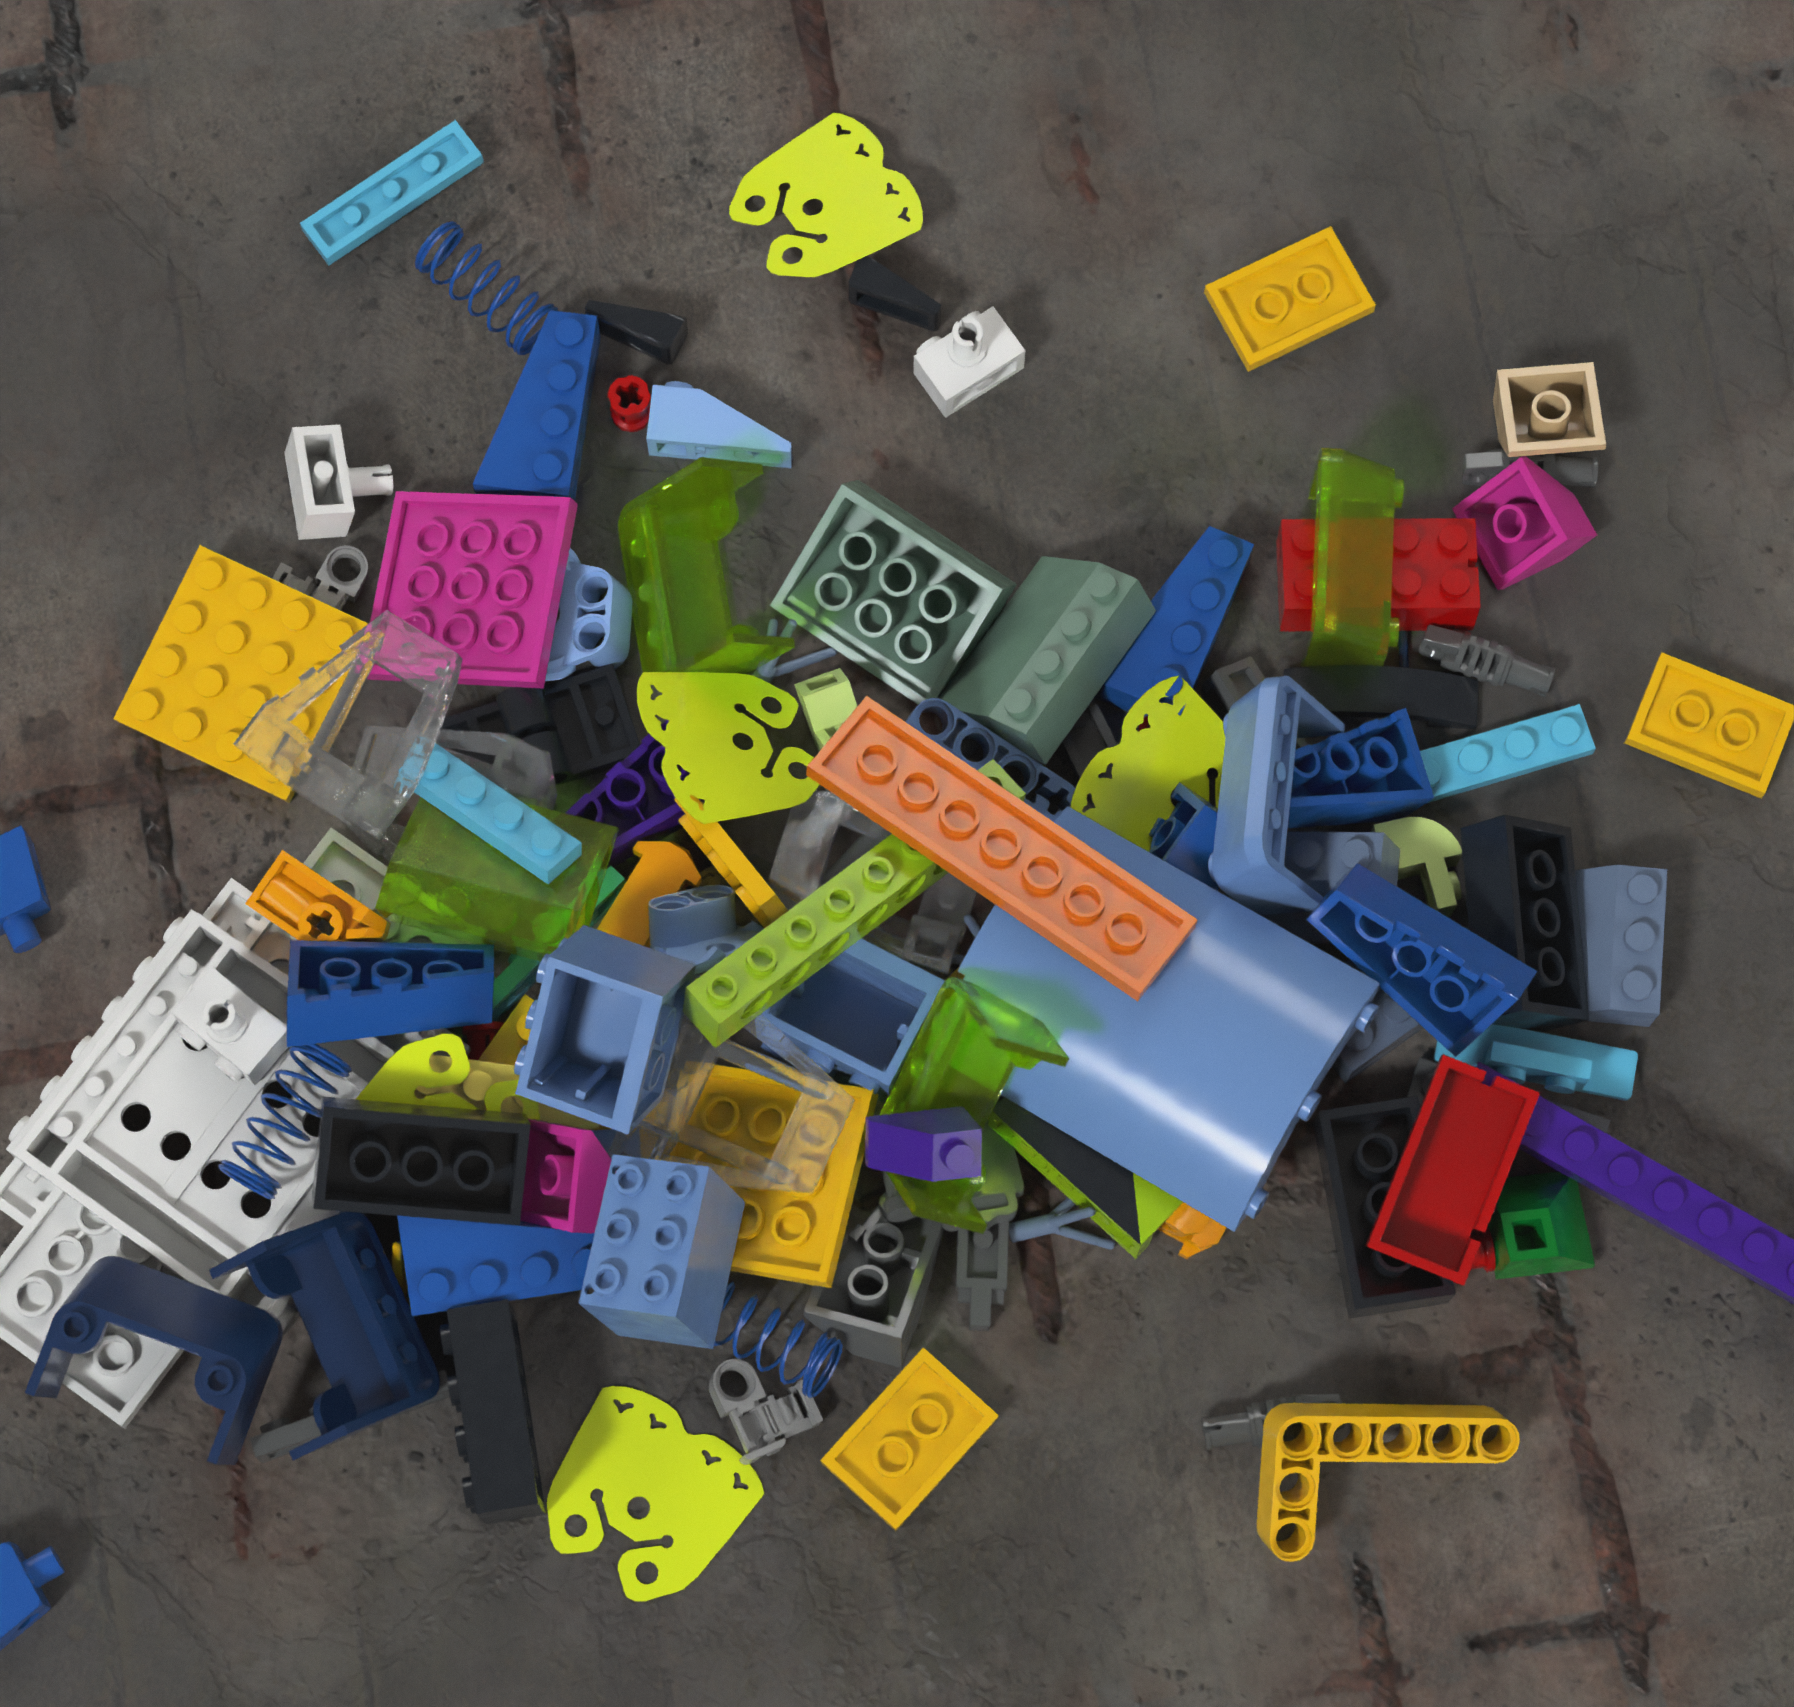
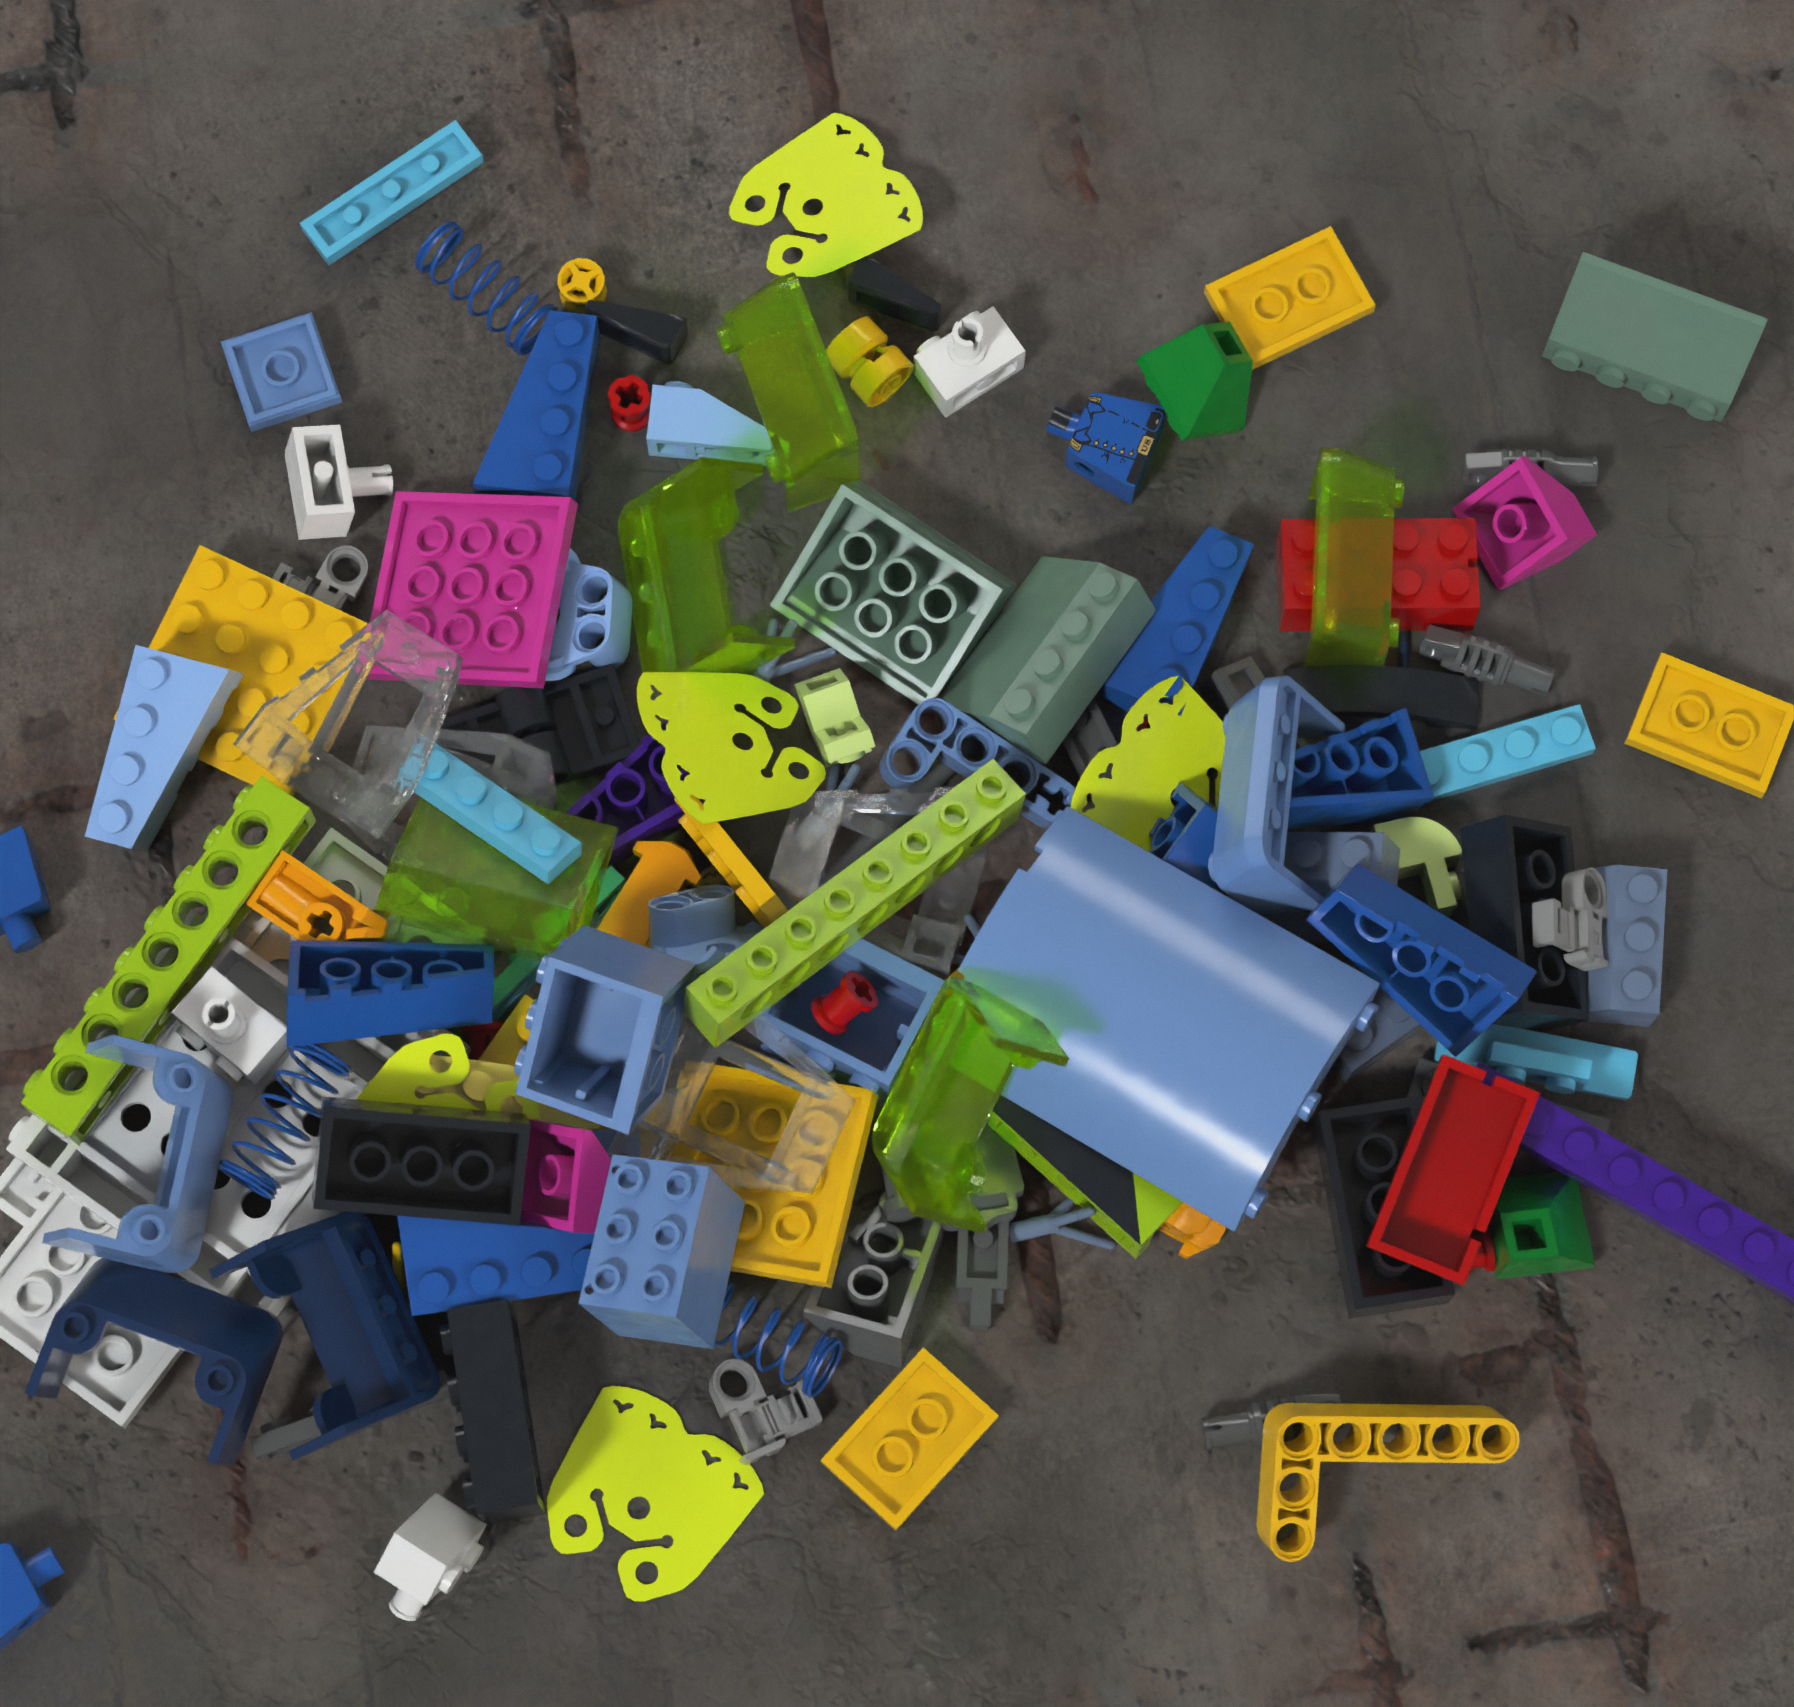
(155, 742): none -> light blue wedge
(172, 1230): none -> medium blue windscreen
(198, 947): none -> lime brick
(281, 372): none -> medium blue plate
(429, 1554): none -> white brick
(580, 276): none -> yellow wheel
(794, 391): none -> clear neon green windscreen
(844, 1003): none -> red bush
(874, 368): none -> yellow wheel
(925, 1144): dark purple slope -> none
(1002, 848): orange plate -> none
(1110, 441): none -> blue torso
(1201, 380): none -> green slope
(1548, 410): tan slope -> none
(1577, 923): none -> light grey piece
(1653, 338): none -> sand green slope

